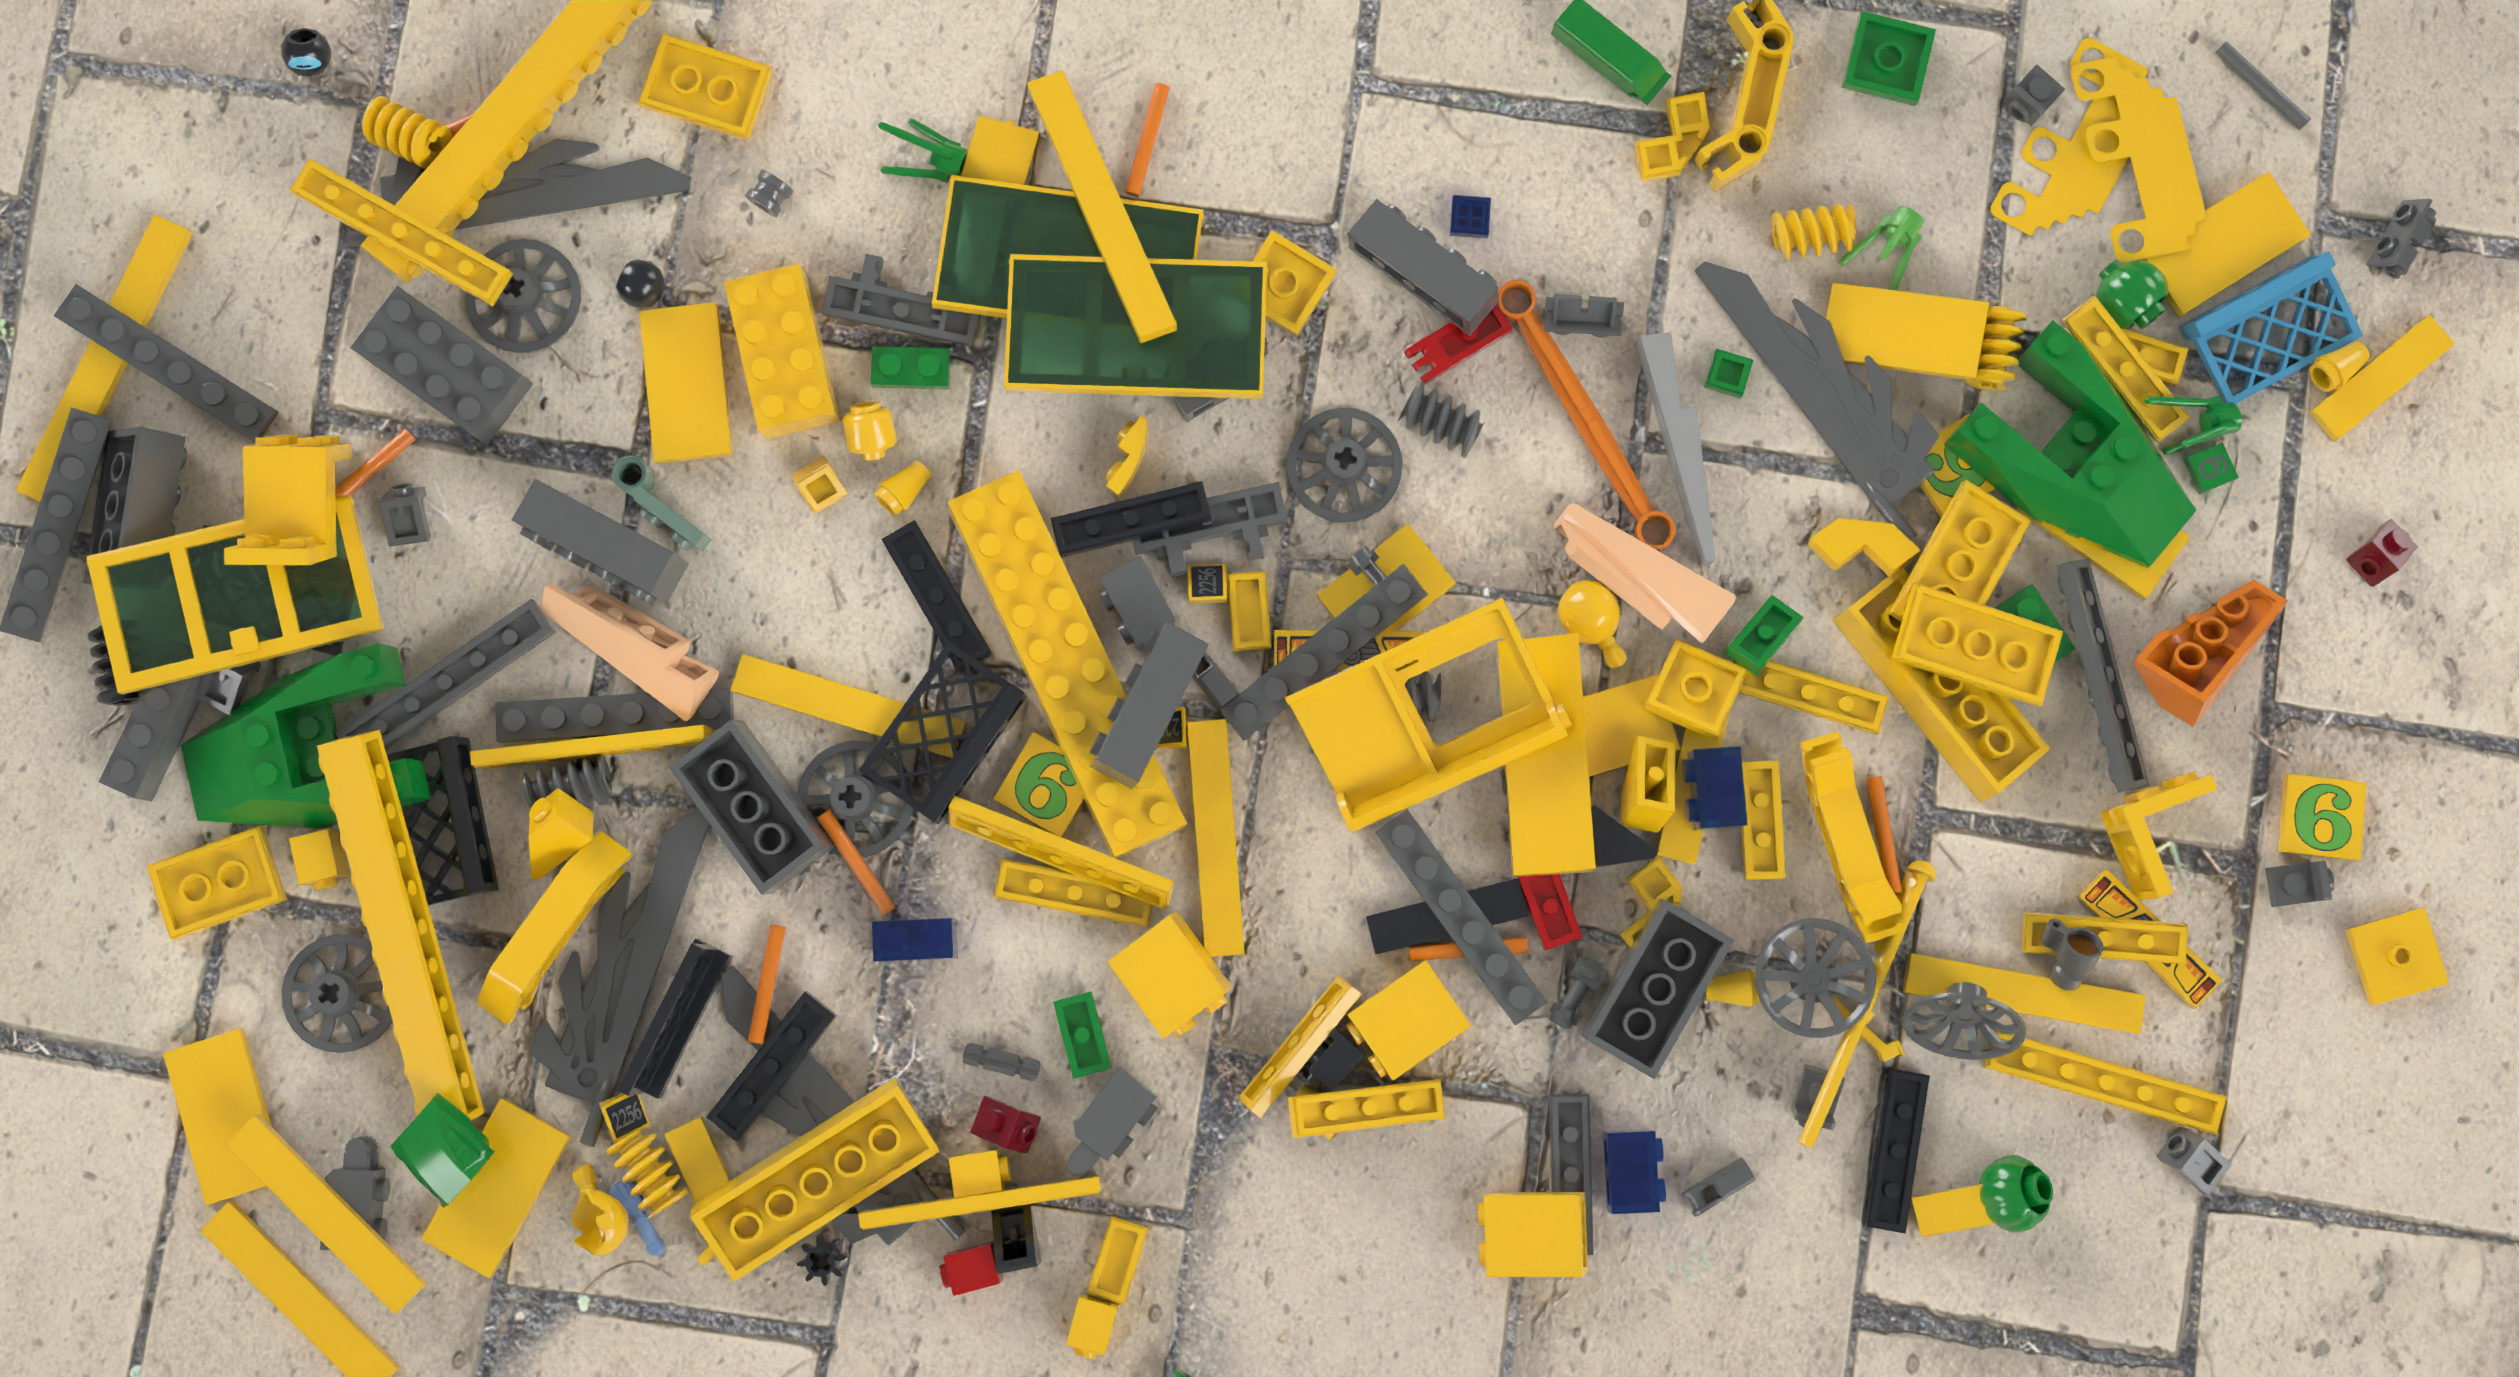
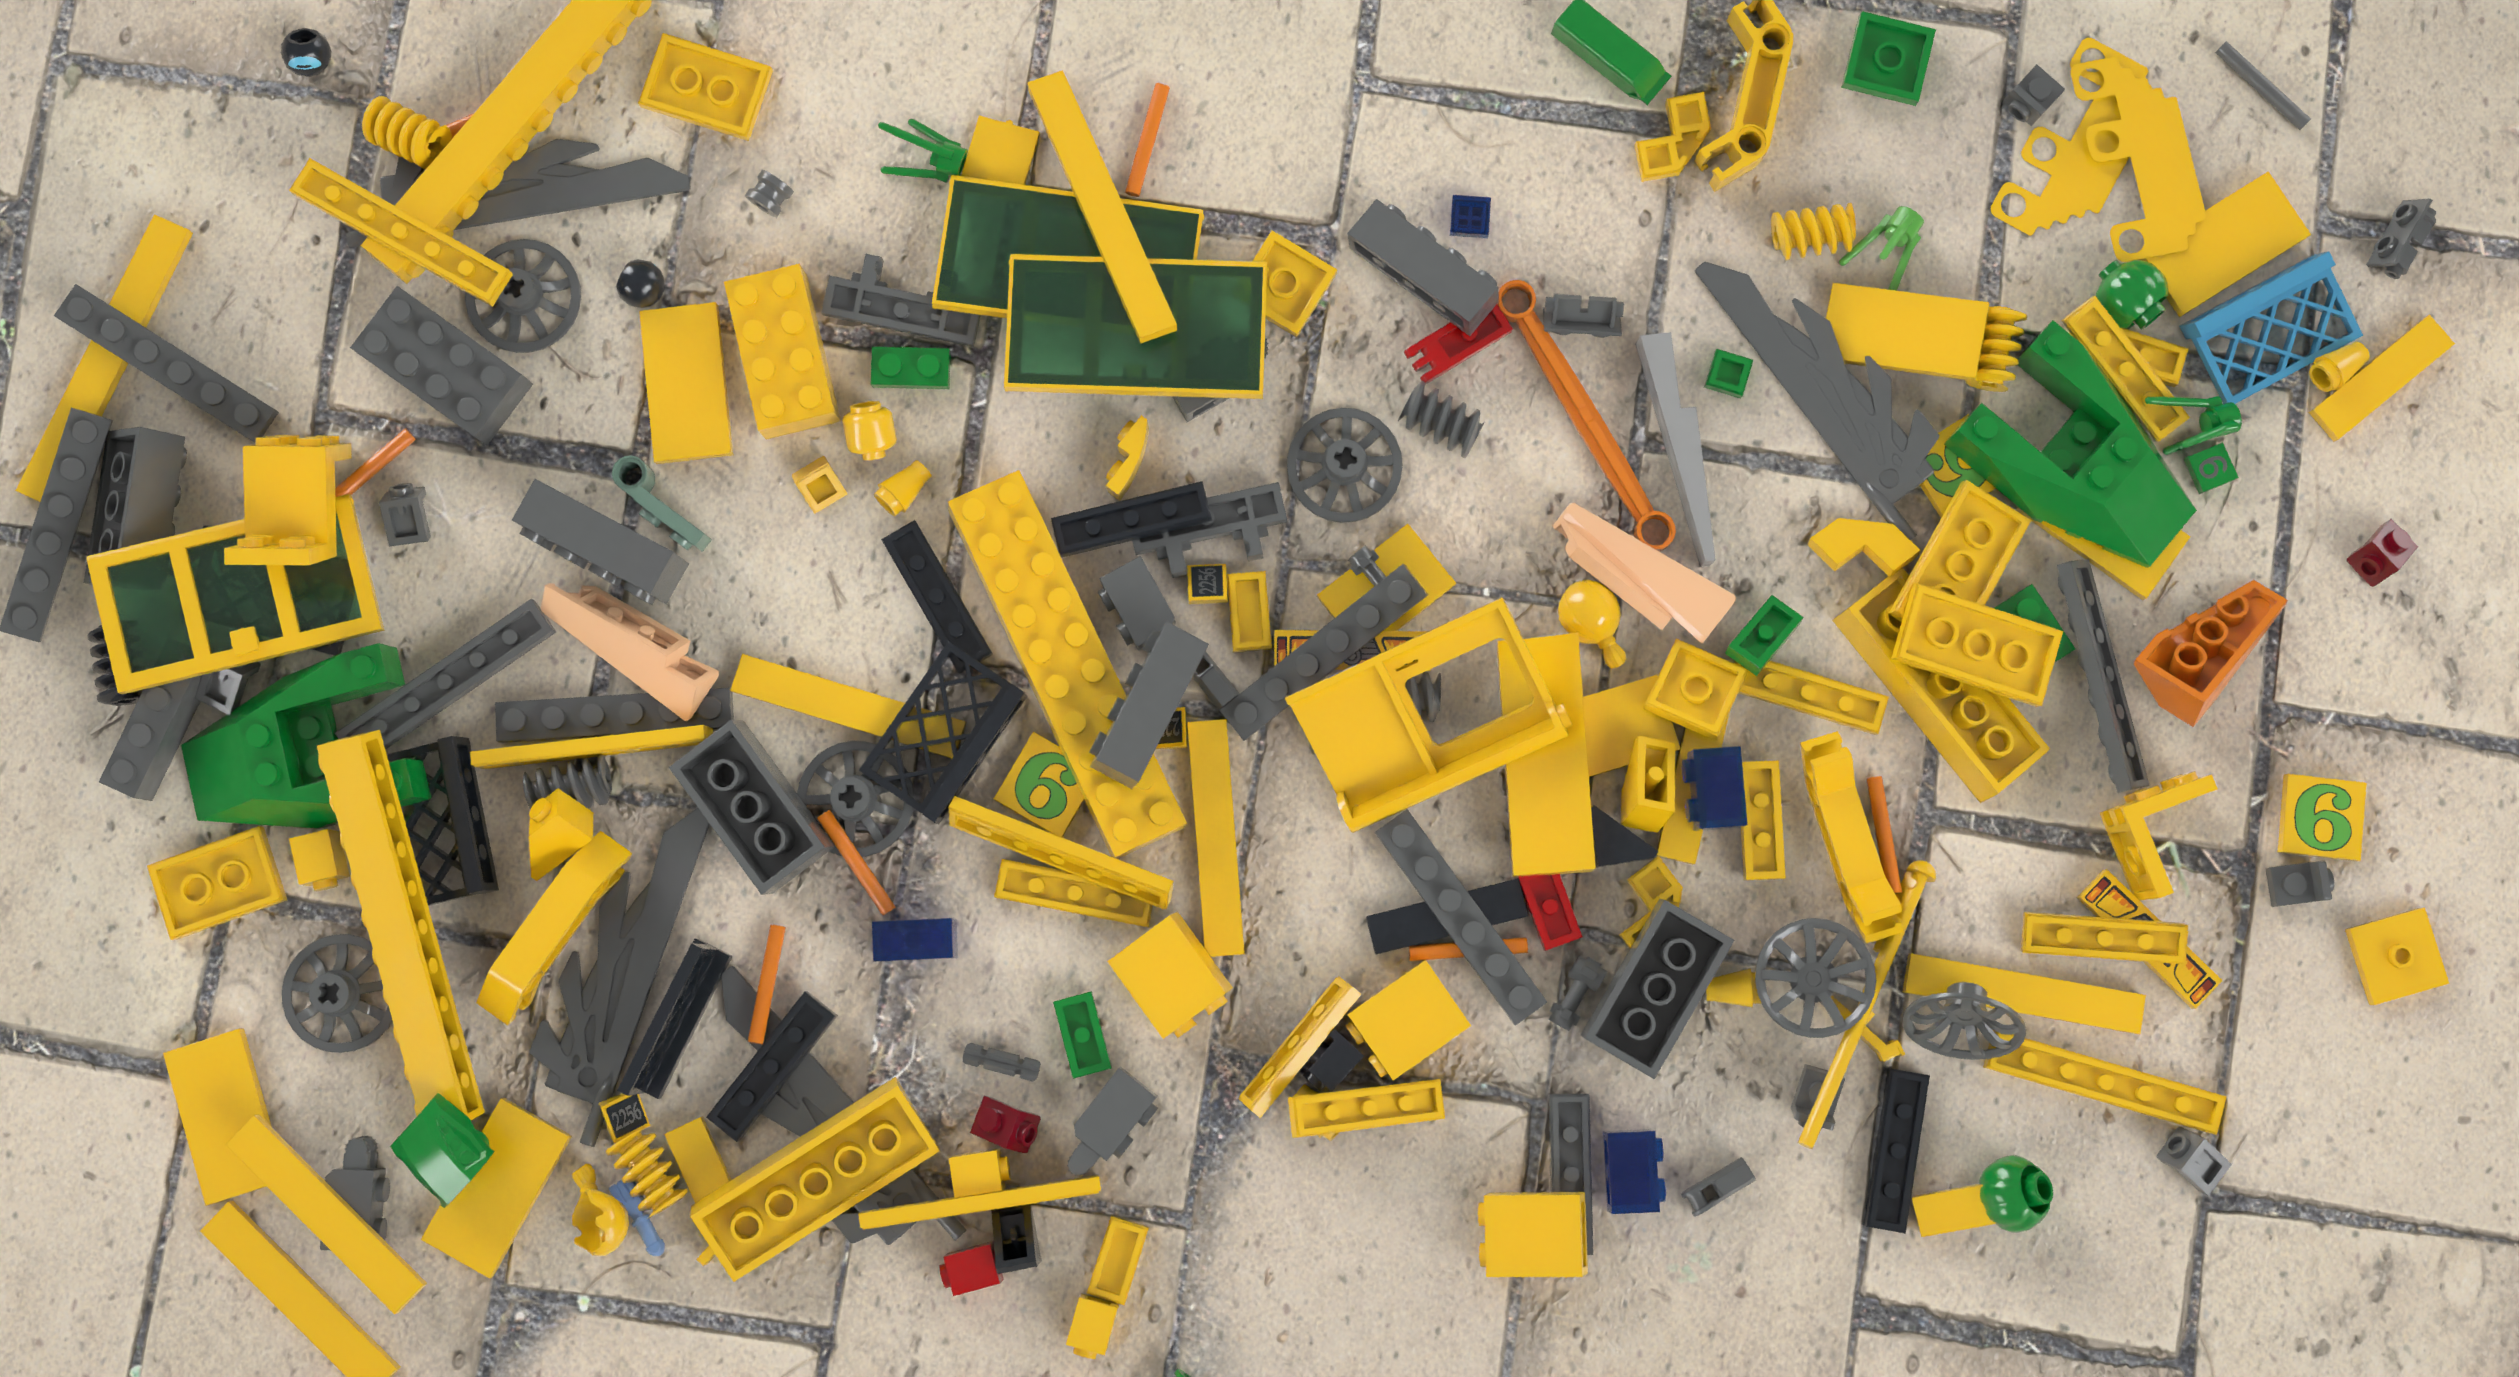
(811, 1259): black gear -> none
(2075, 950): dark grey piece -> none

